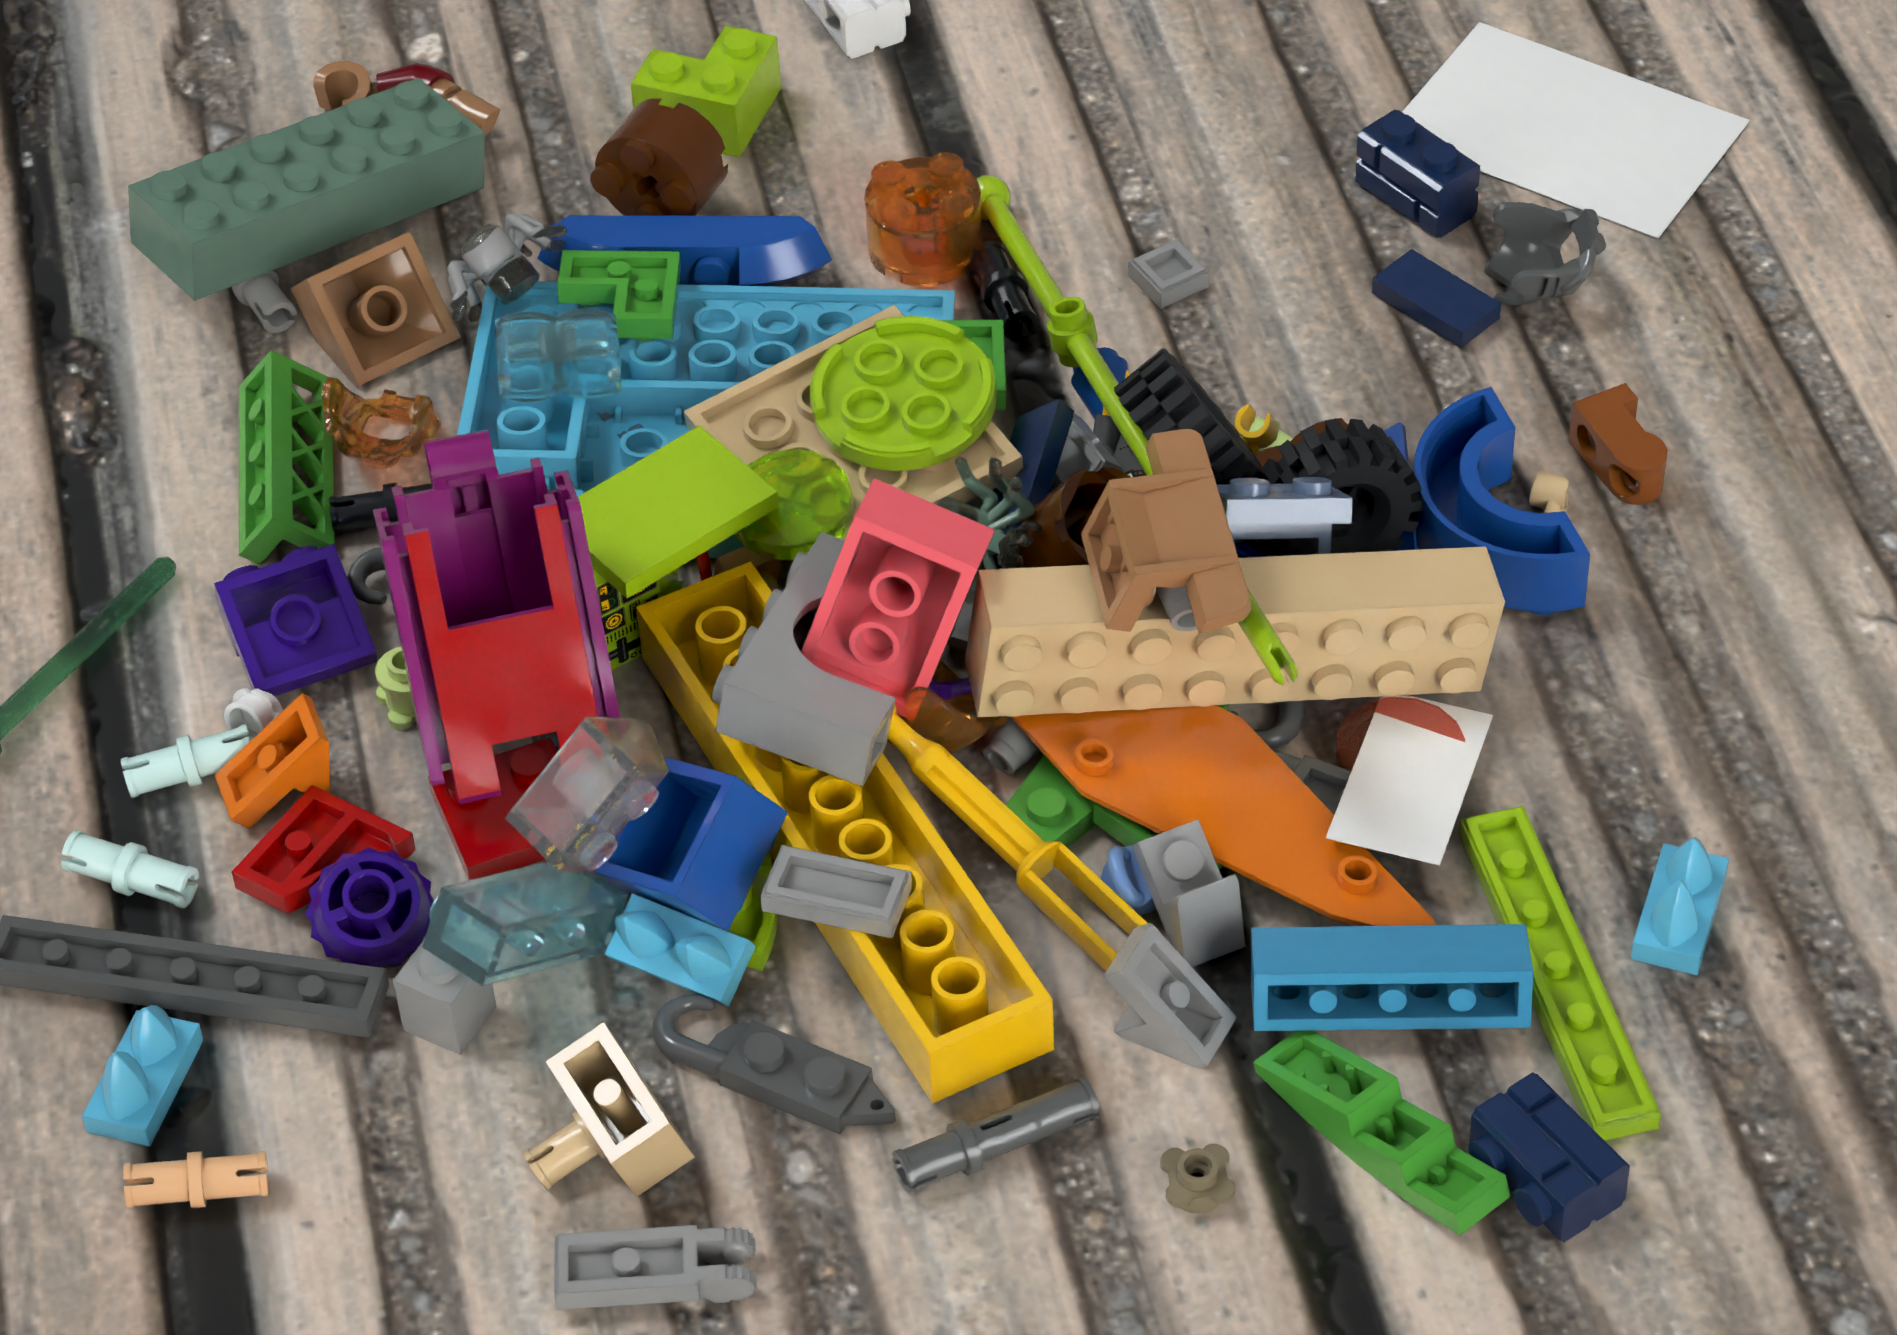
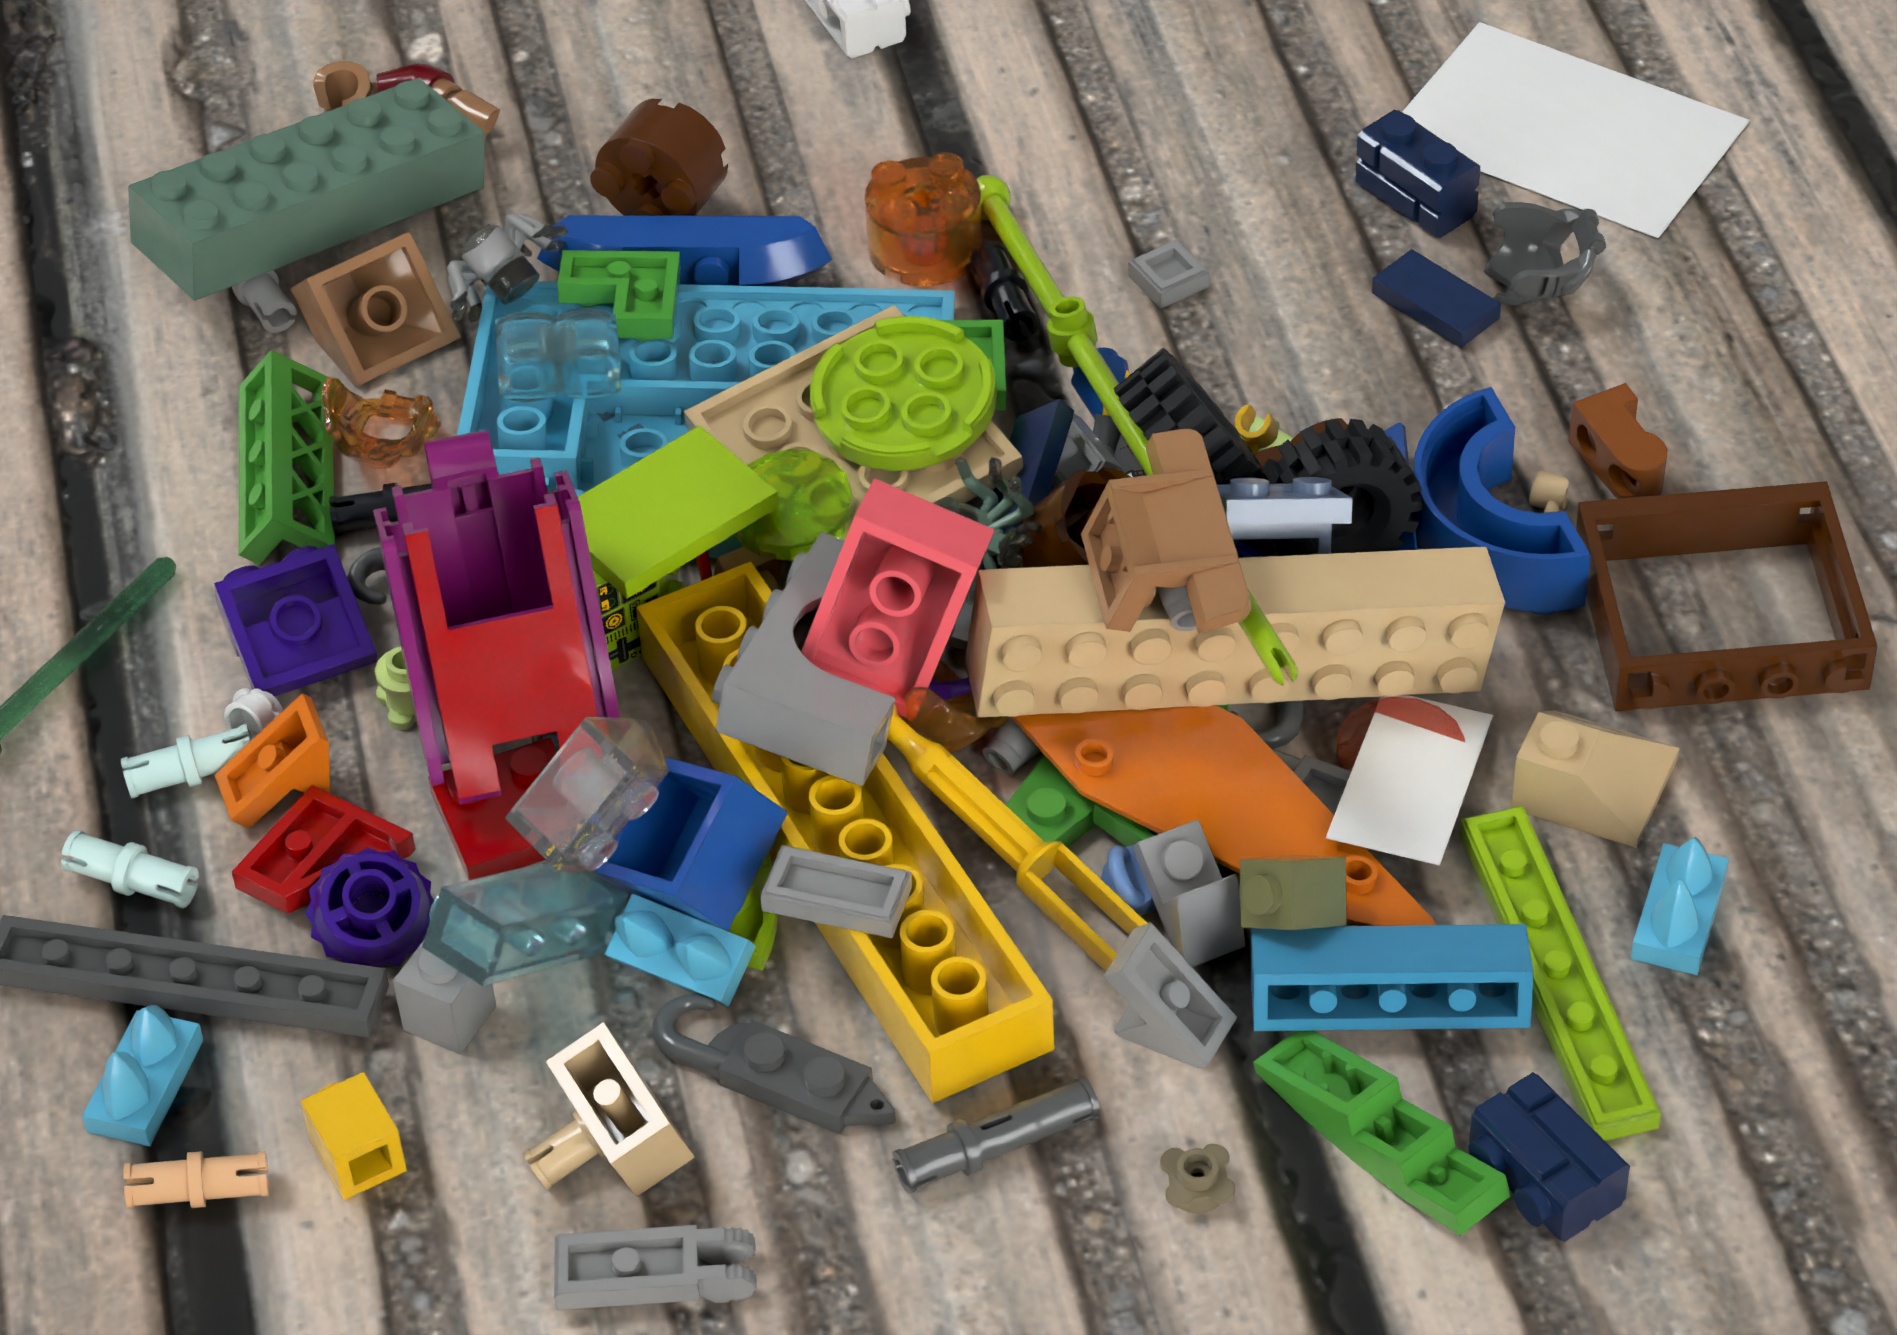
(353, 1135): none -> yellow brick
(727, 87): lime brick -> none
(1293, 892): none -> olive brick
(1591, 776): none -> tan slope
(1727, 523): none -> reddish brown window

